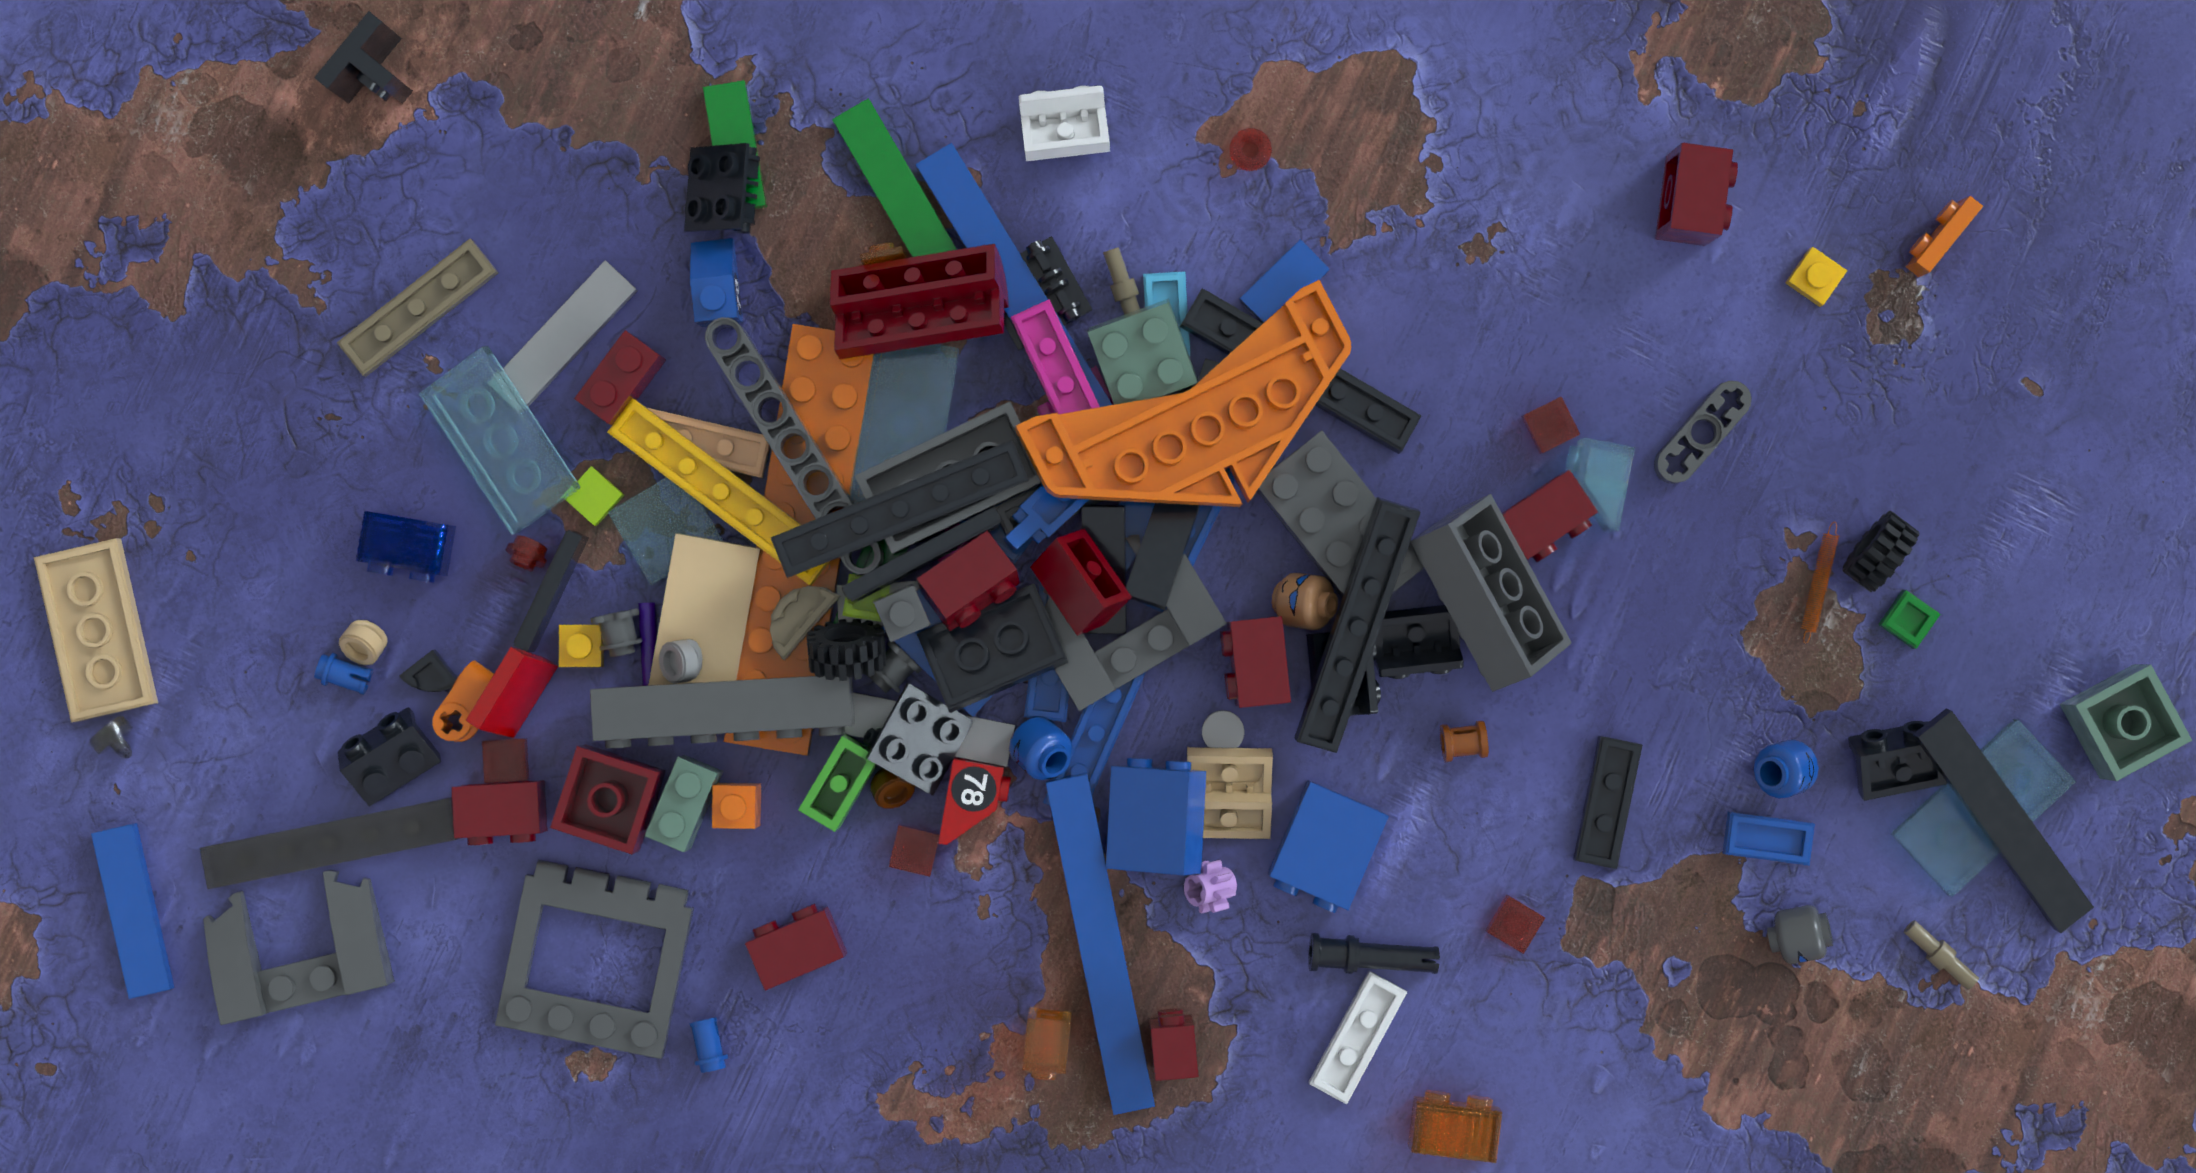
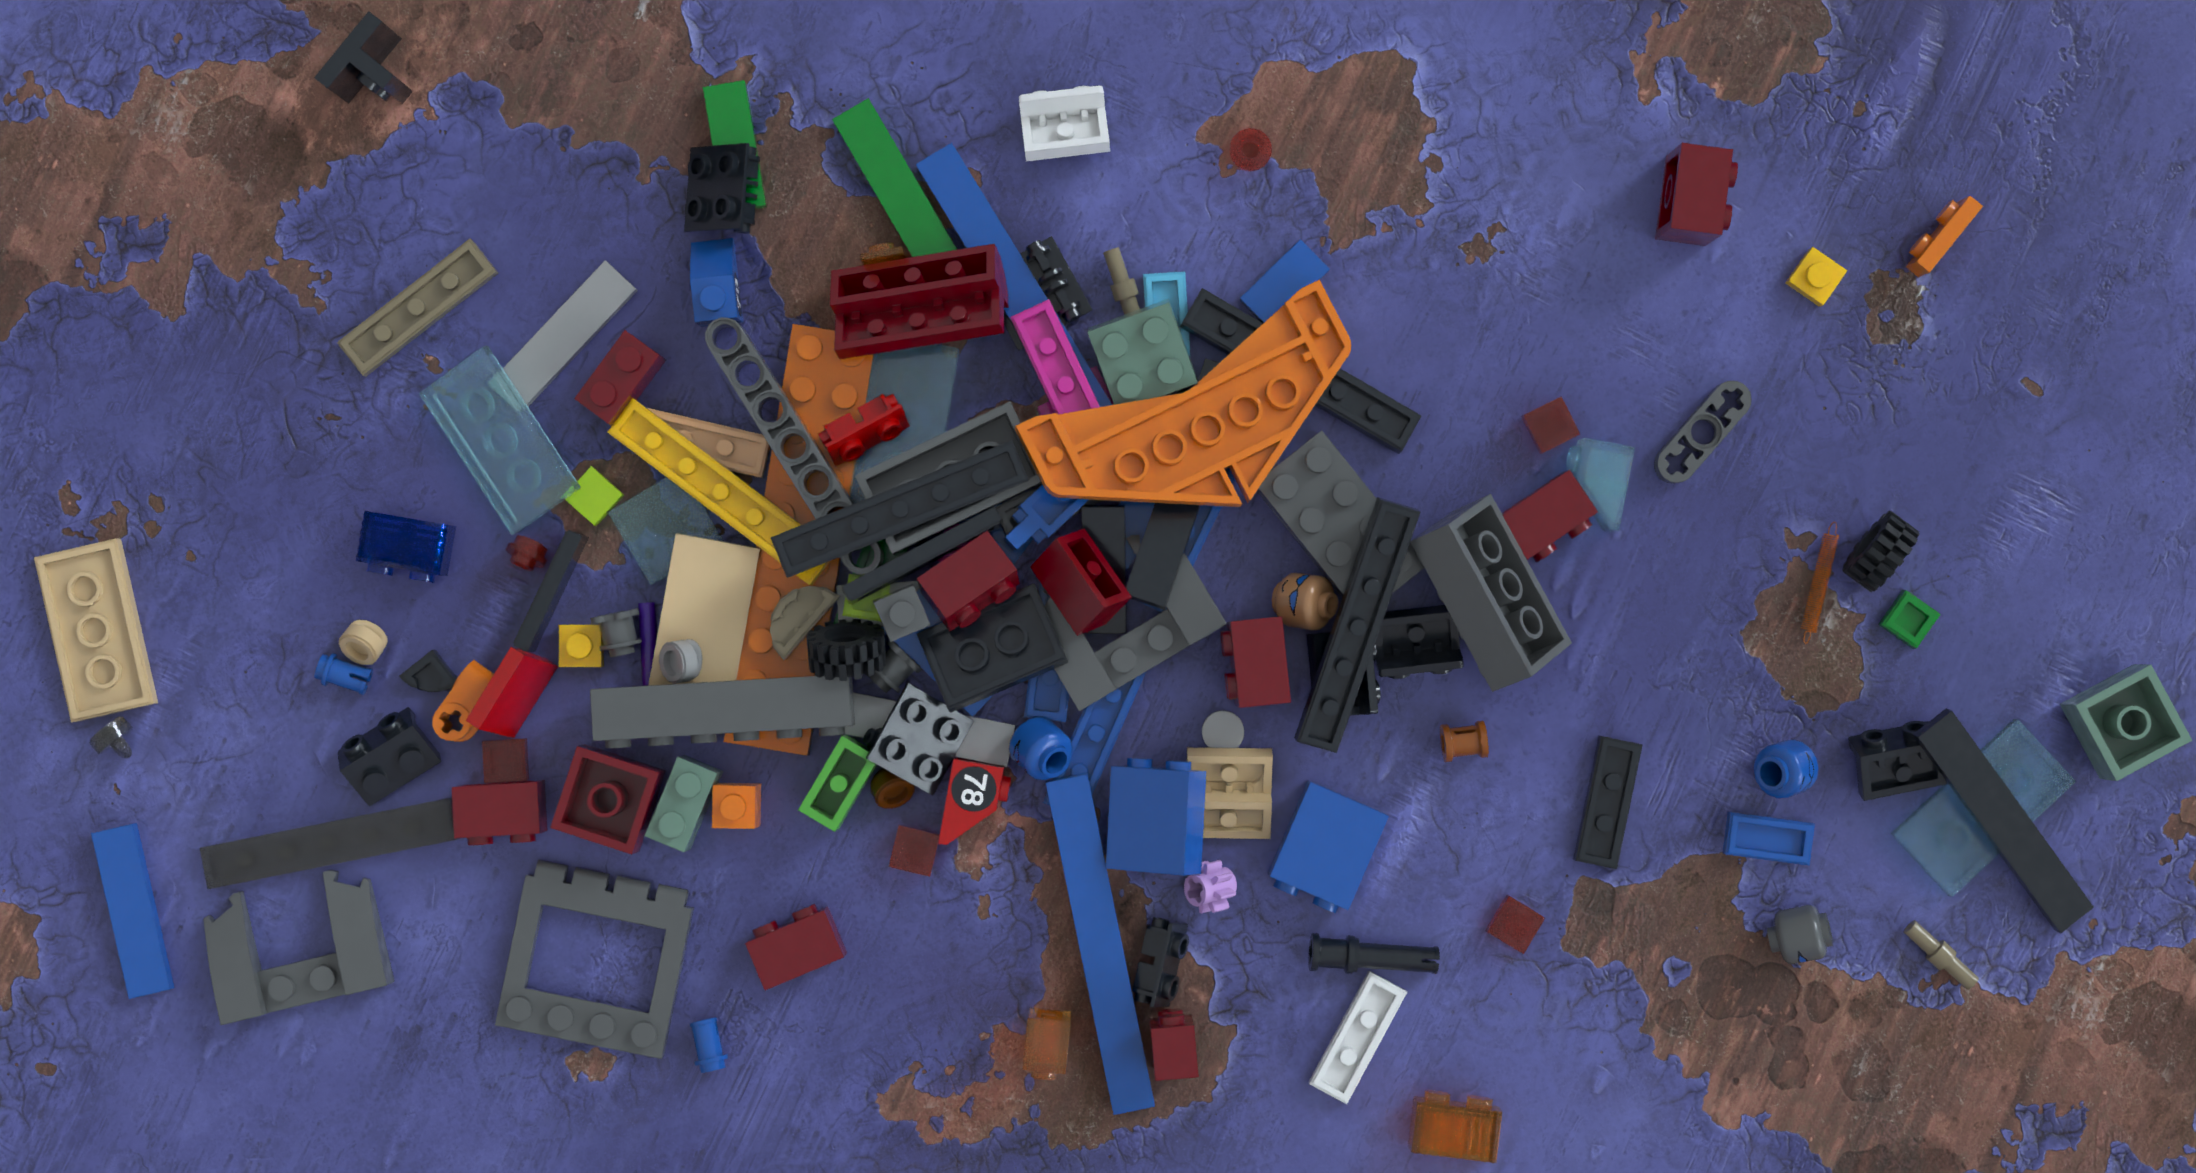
(881, 422): none -> red hinge
(1158, 982): none -> black hinge

